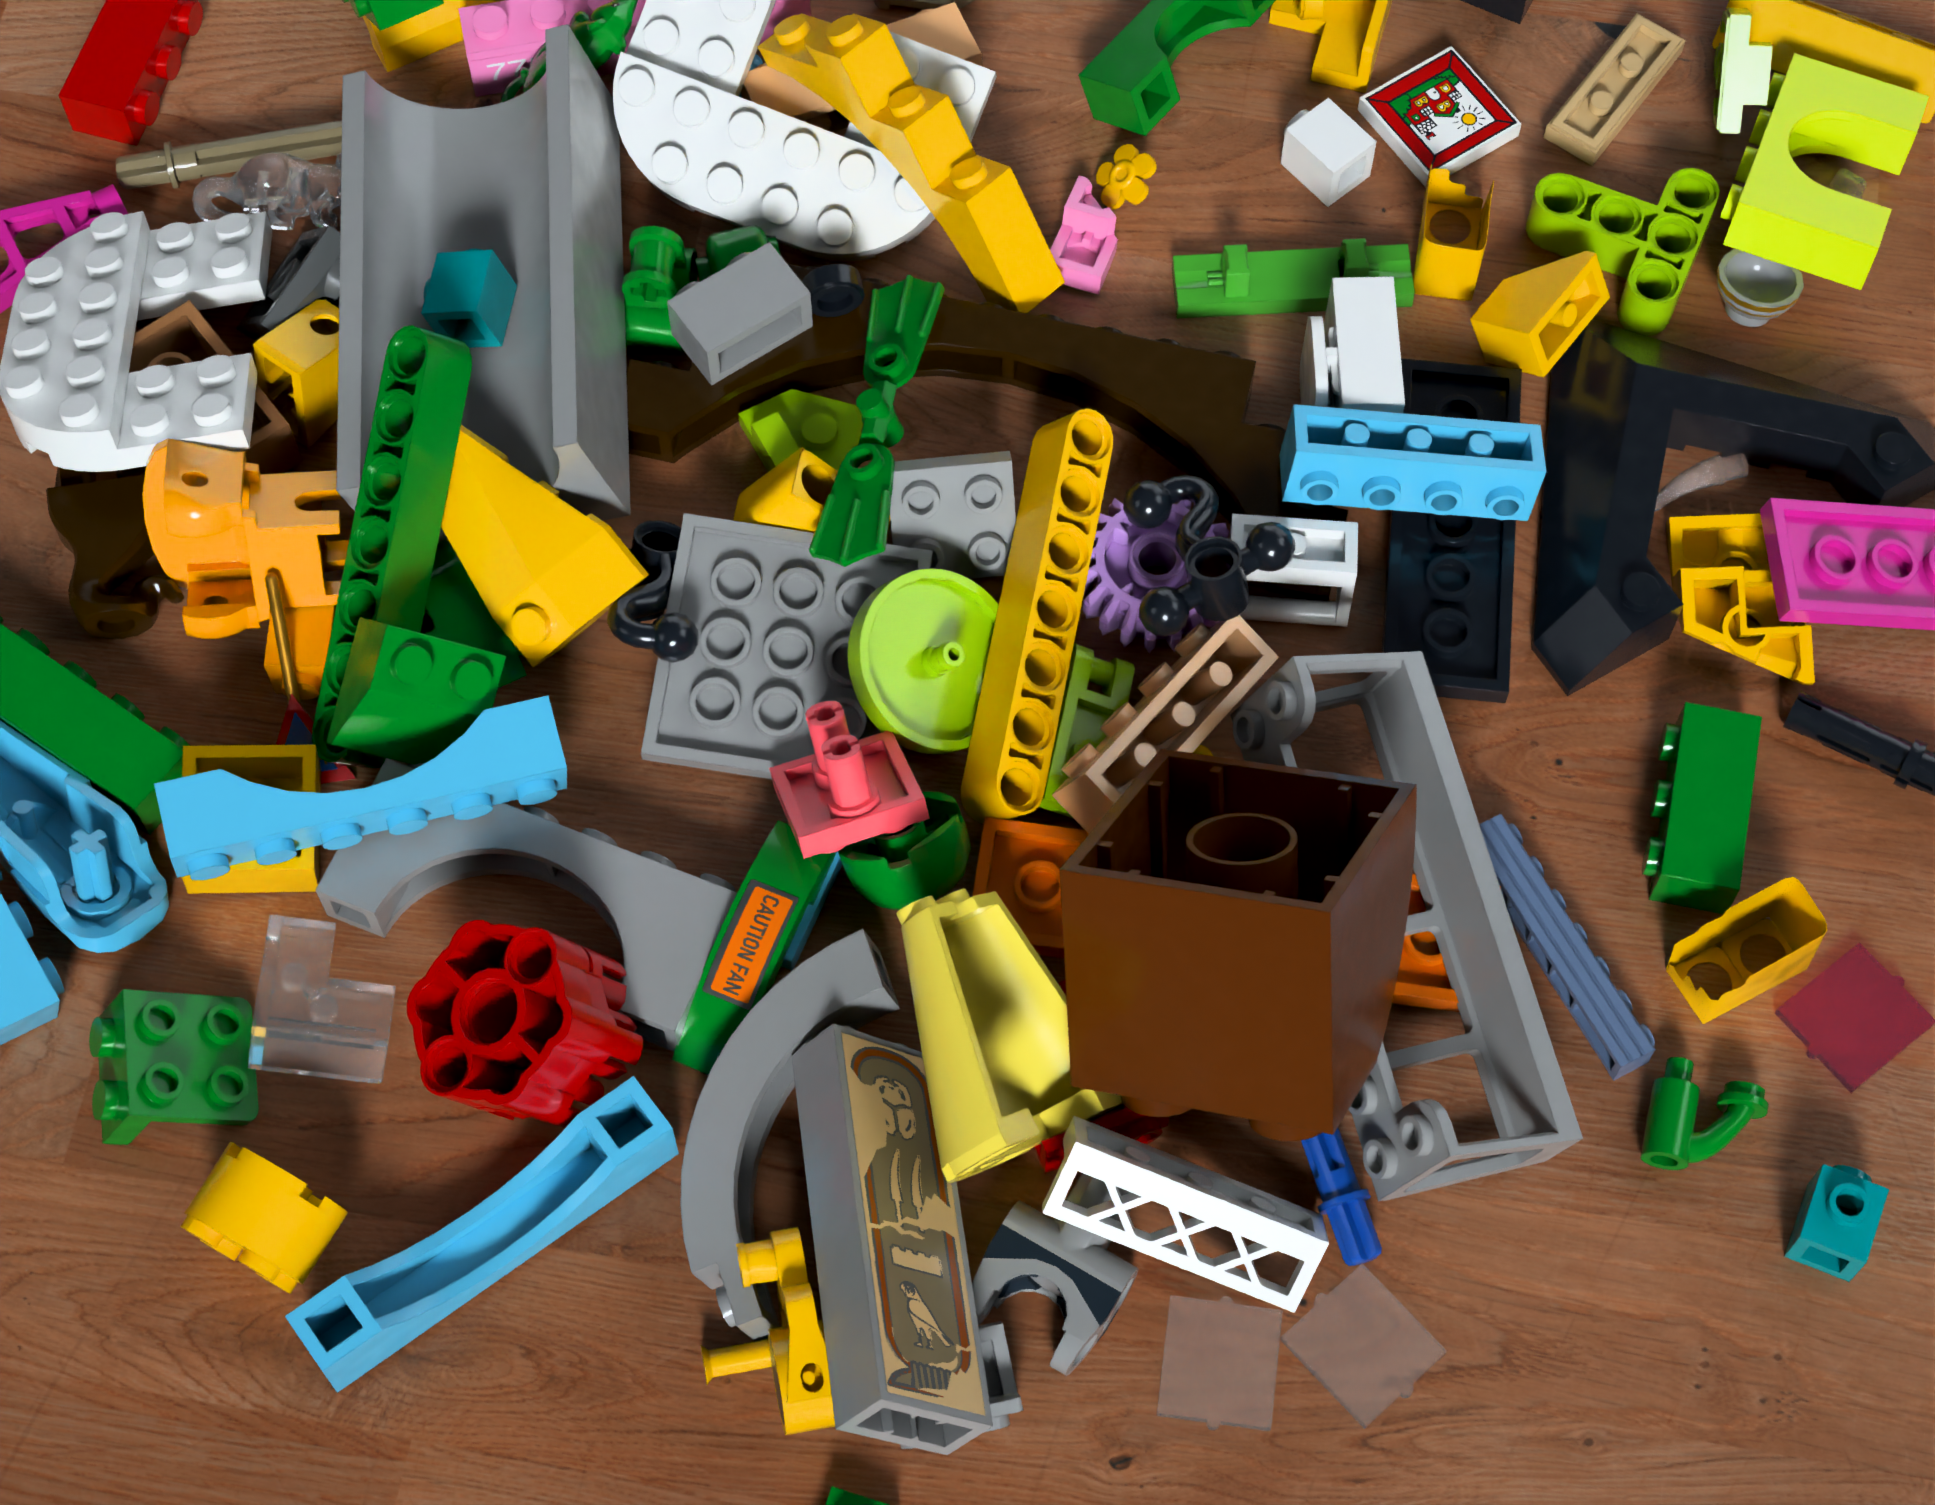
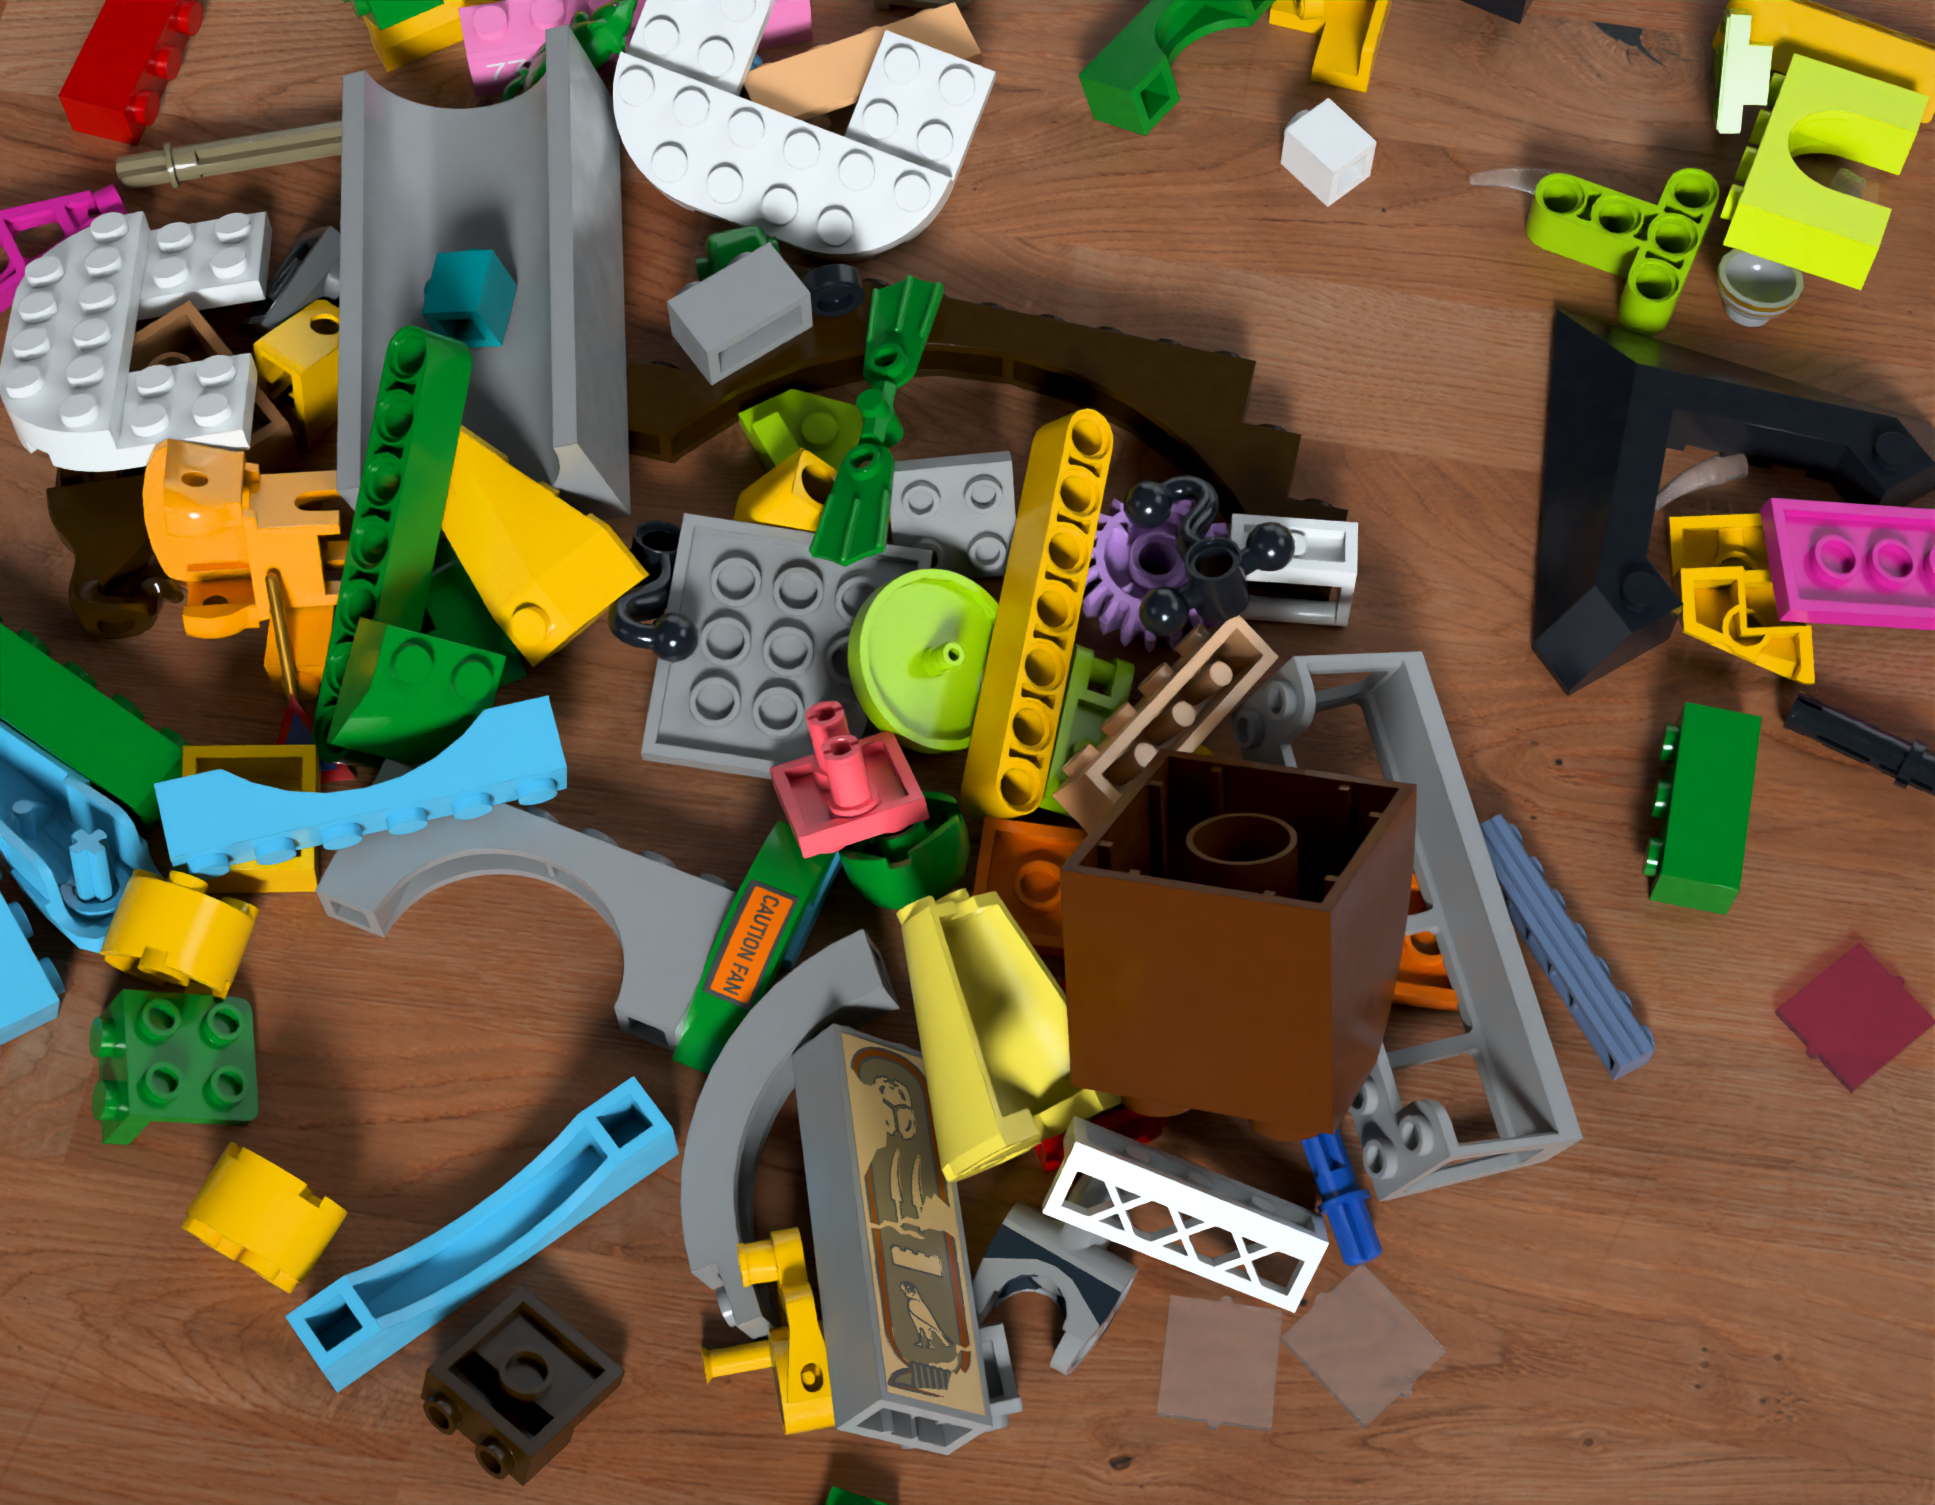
(178, 933): none -> yellow brick
(280, 186): clear animal -> none
(315, 1021): clear panel -> none
(518, 1386): none -> dark brown plate
(521, 1022): red piece -> none
(656, 275): green piece -> none
(919, 132): yellow arch -> none
(1085, 240): bright pink slope -> none
(1124, 178): yellow plant -> none
(1281, 279): bright green hinge -> none
(1356, 351): white brick -> none
(1411, 462): medium azure brick -> none
(1439, 115): tile -> none
(1447, 268): yellow piece -> none
(1453, 572): black plate -> none
(1511, 177): none -> clear helmet
(1540, 313): yellow slope -> none
(1614, 89): tan tile -> none
(1672, 1111): green plant -> none
(1794, 924): yellow piece -> none
(1837, 1221): teal brick -> none

